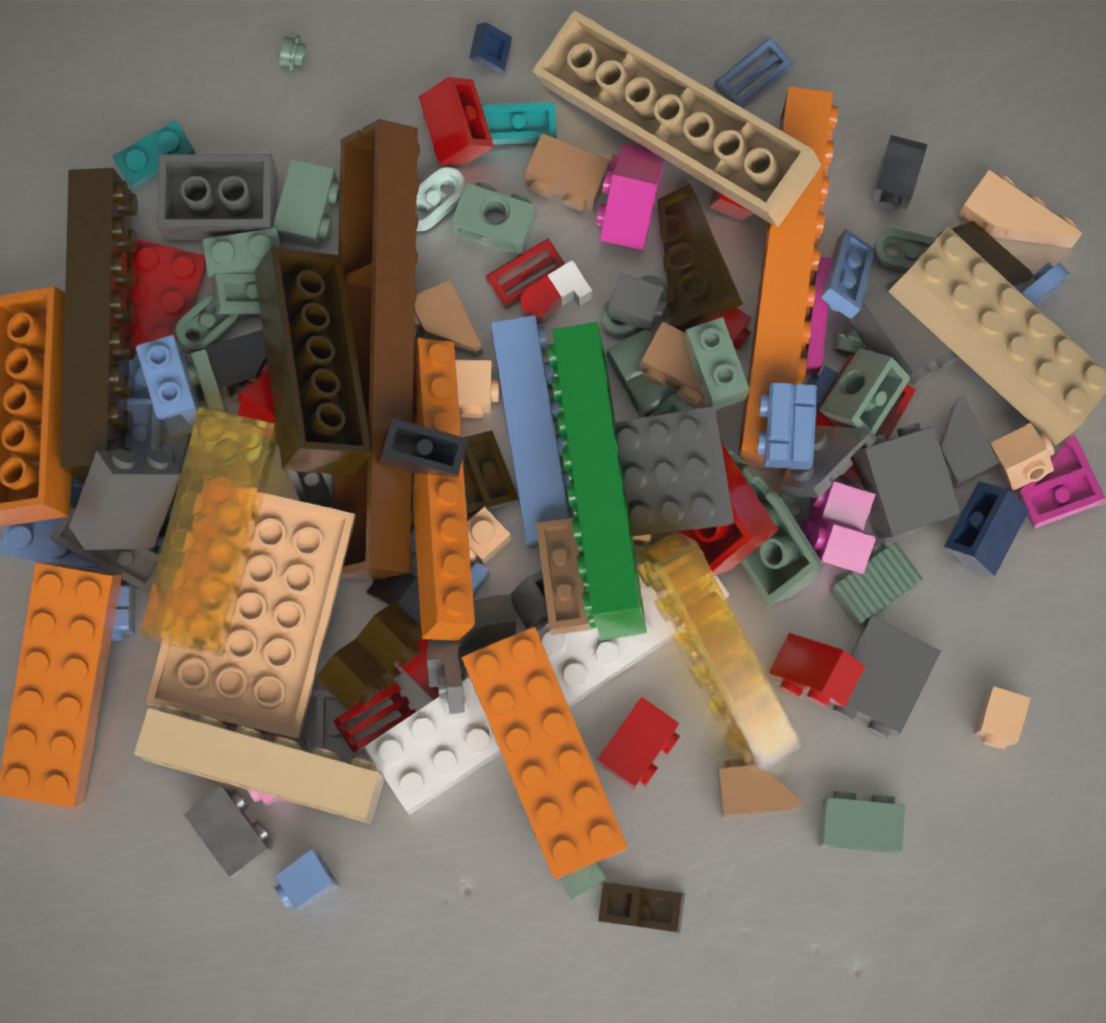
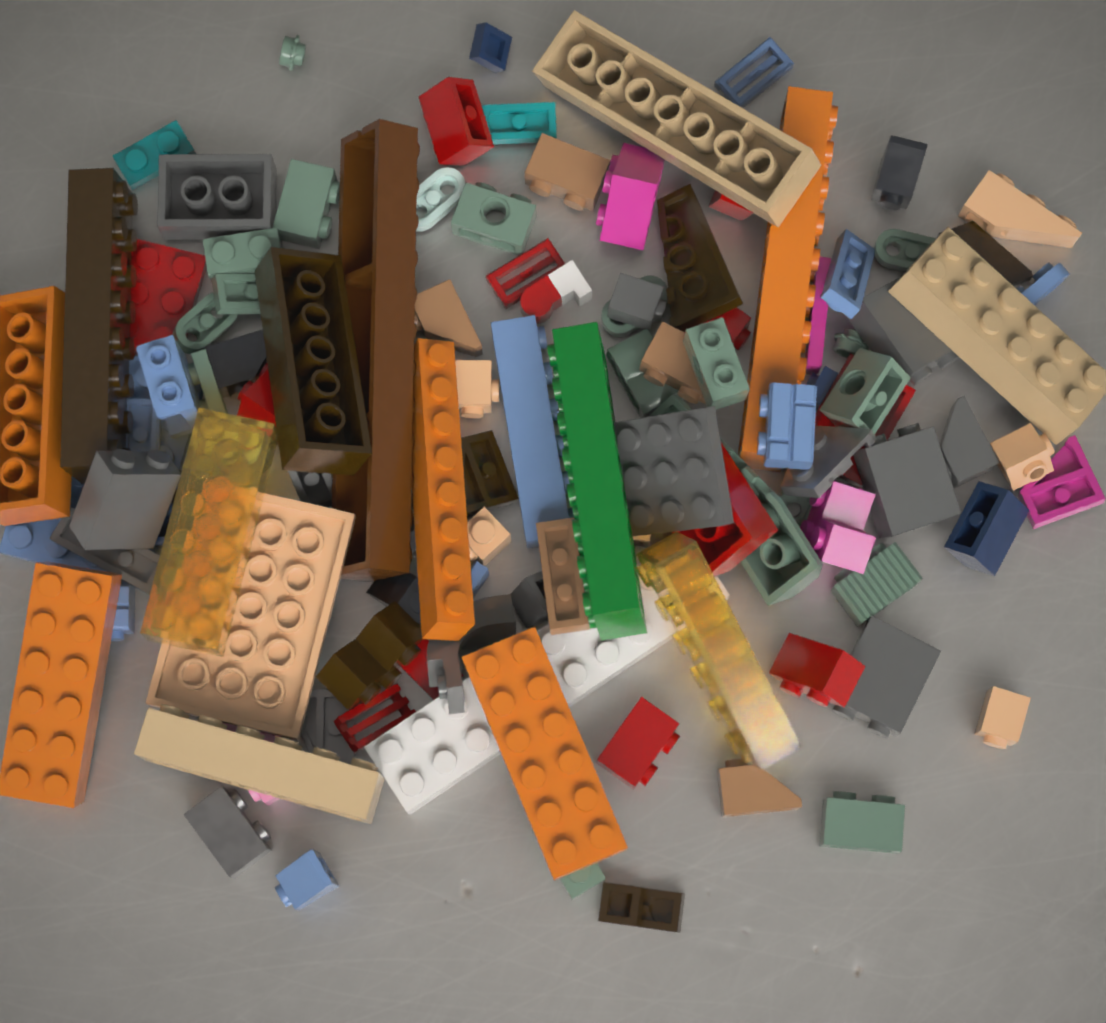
(421, 449): black slope -> none

